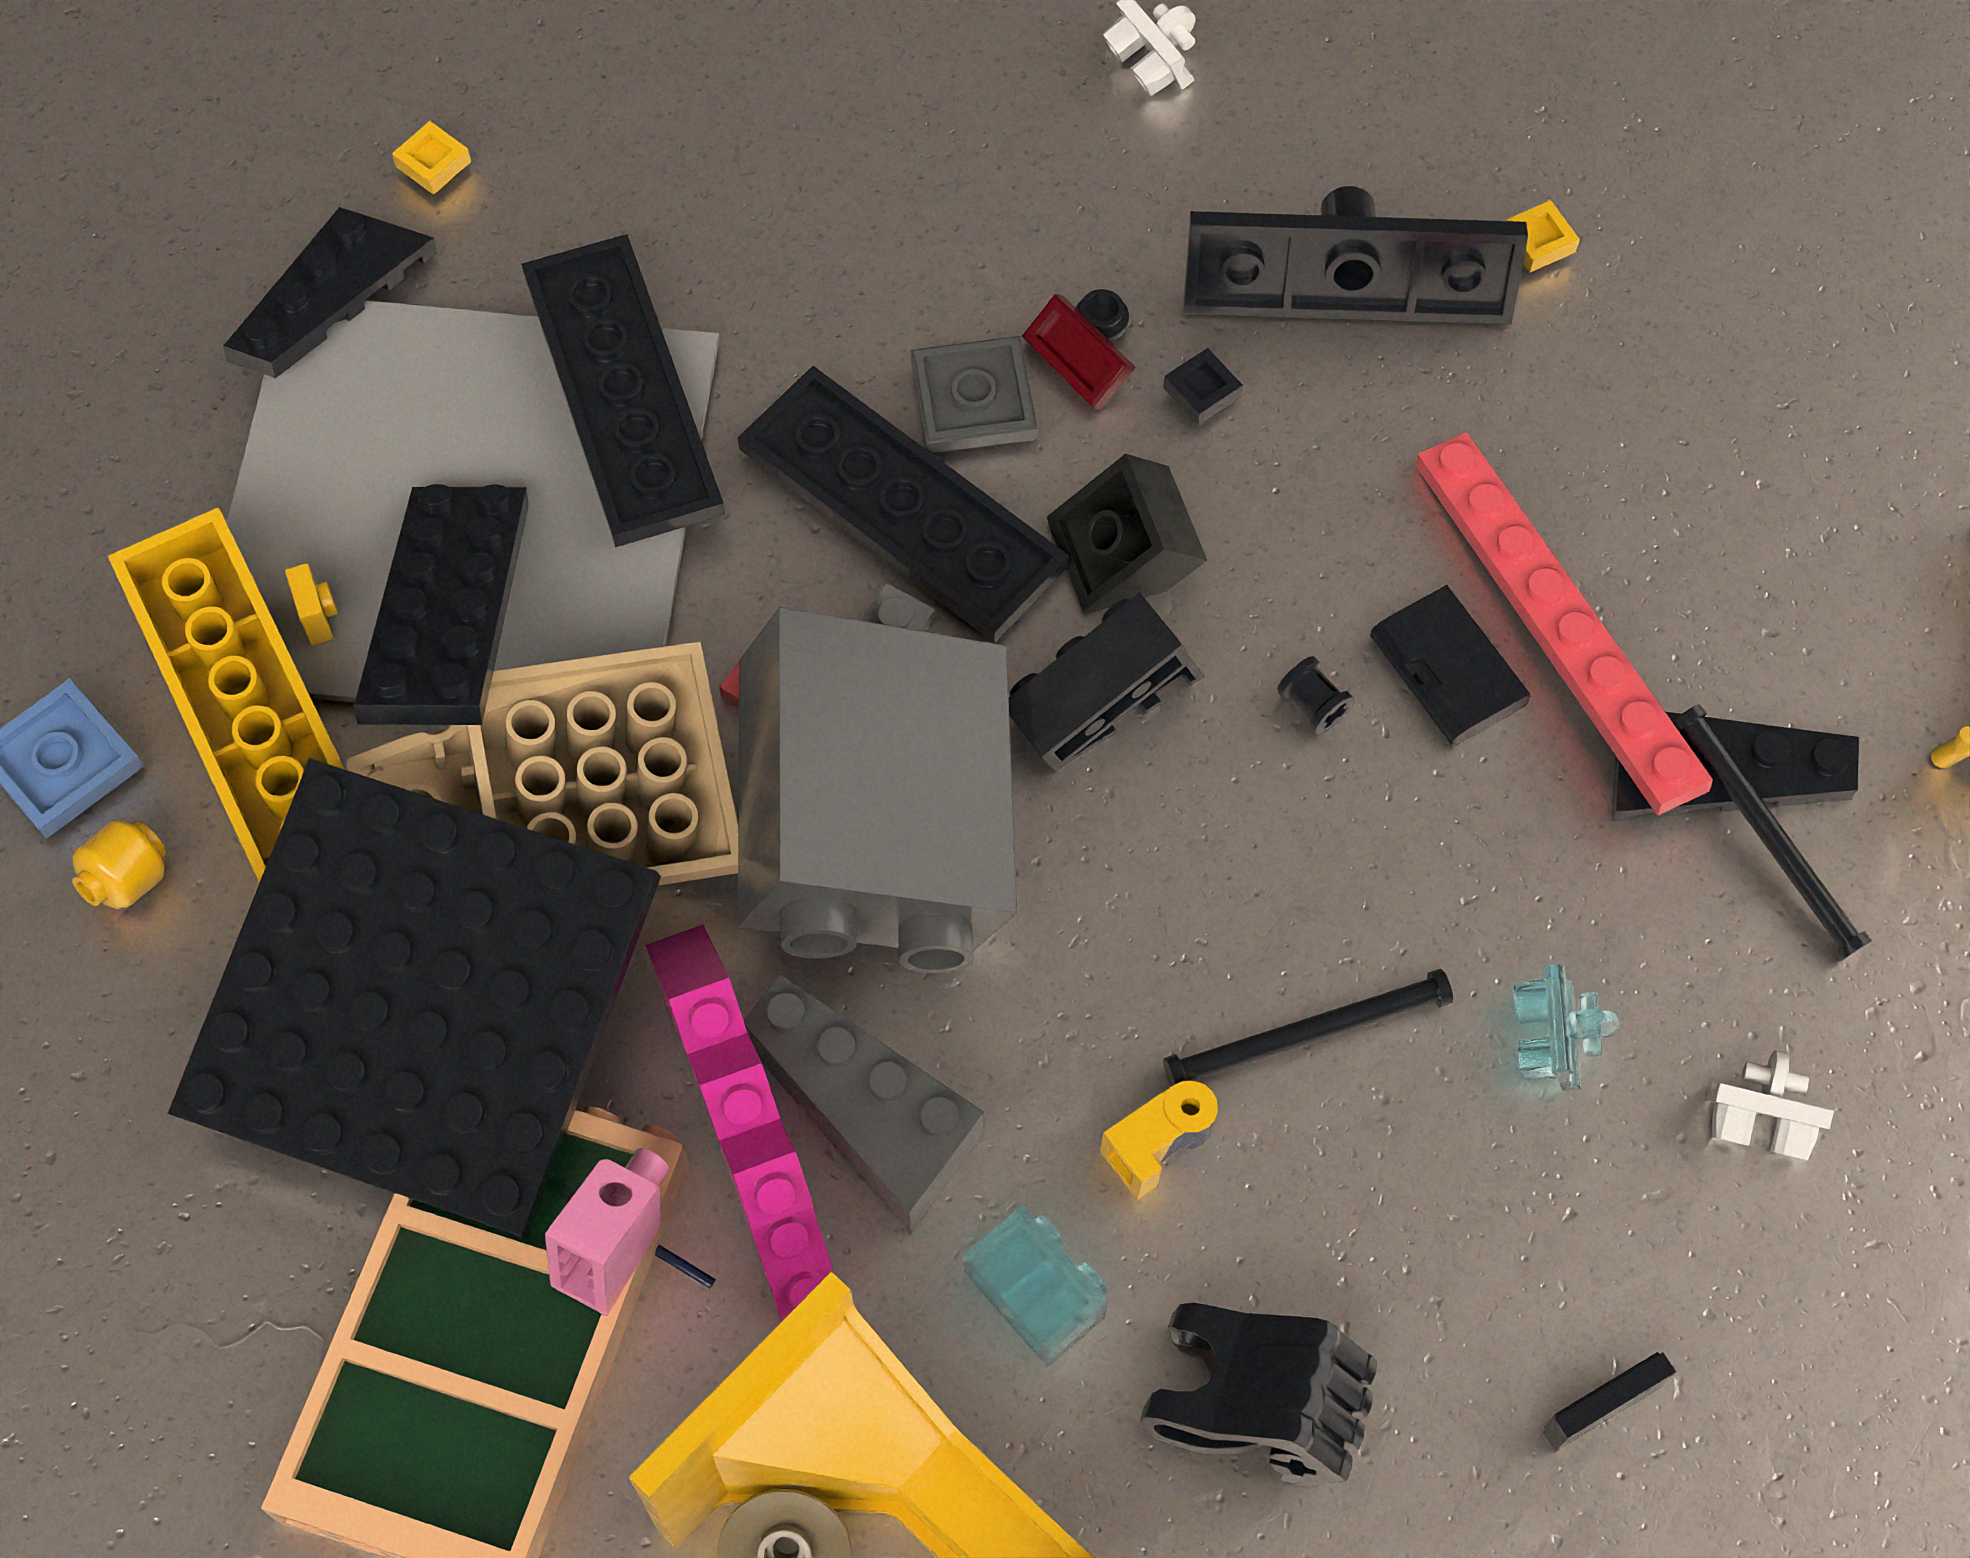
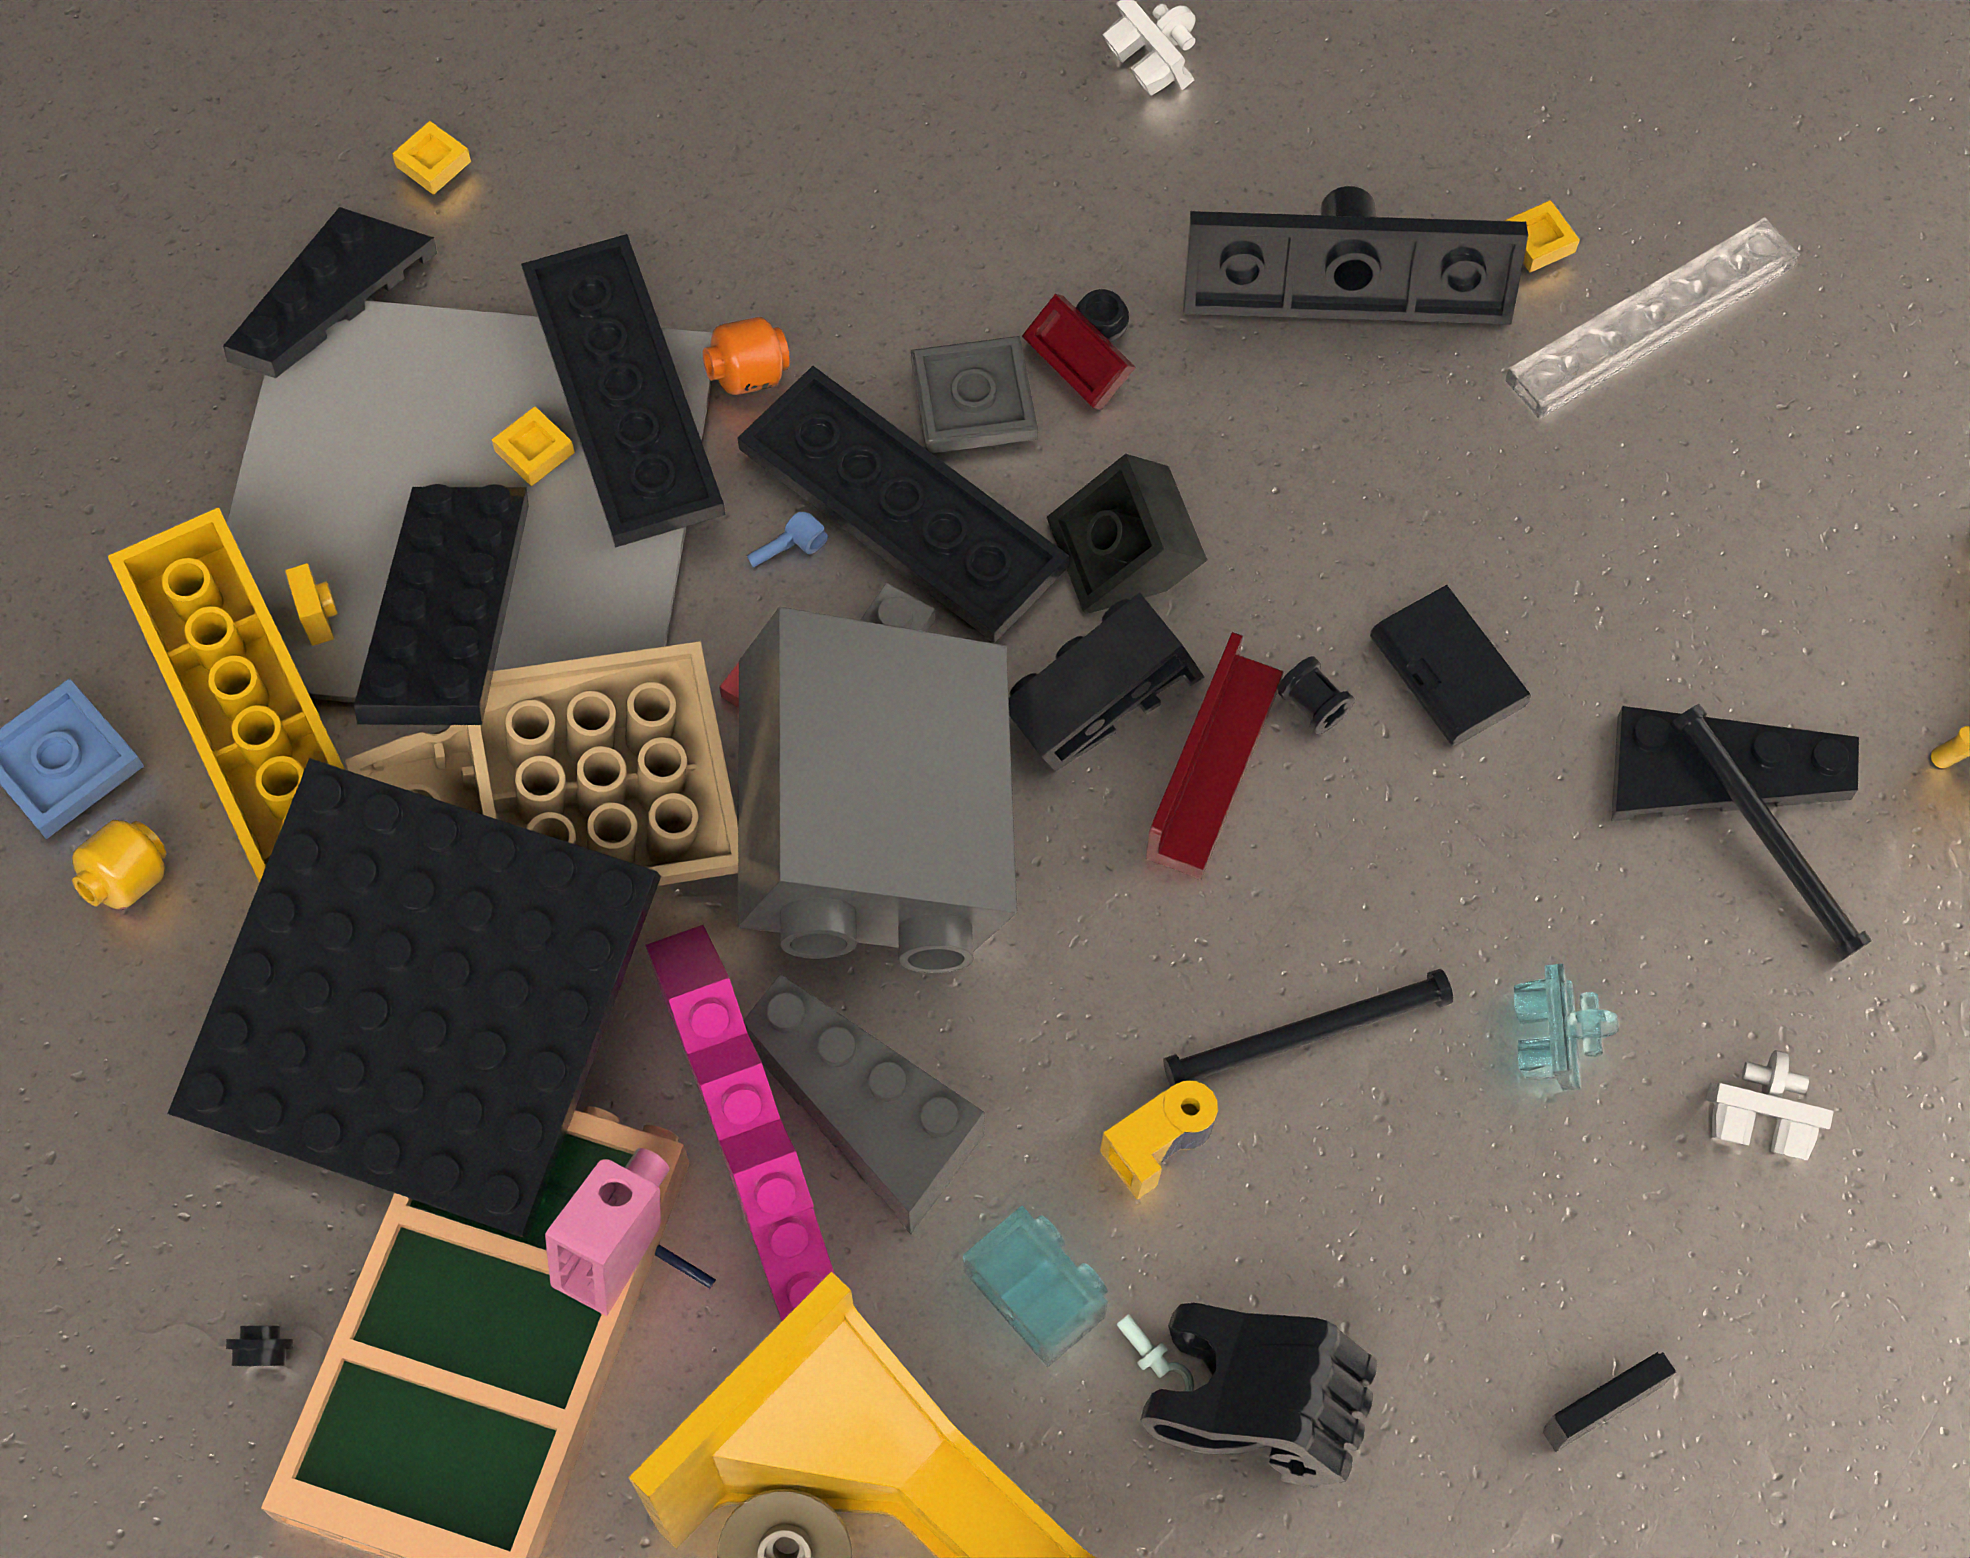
(259, 1346): none -> black plate
(533, 446): none -> yellow plate
(746, 356): none -> orange head
(800, 530): none -> medium blue hand
(1152, 1355): none -> light aqua hand
(1202, 386): black plate -> none
(1213, 762): none -> dark red panel
(1564, 625): coral plate -> none
(1651, 318): none -> clear plate

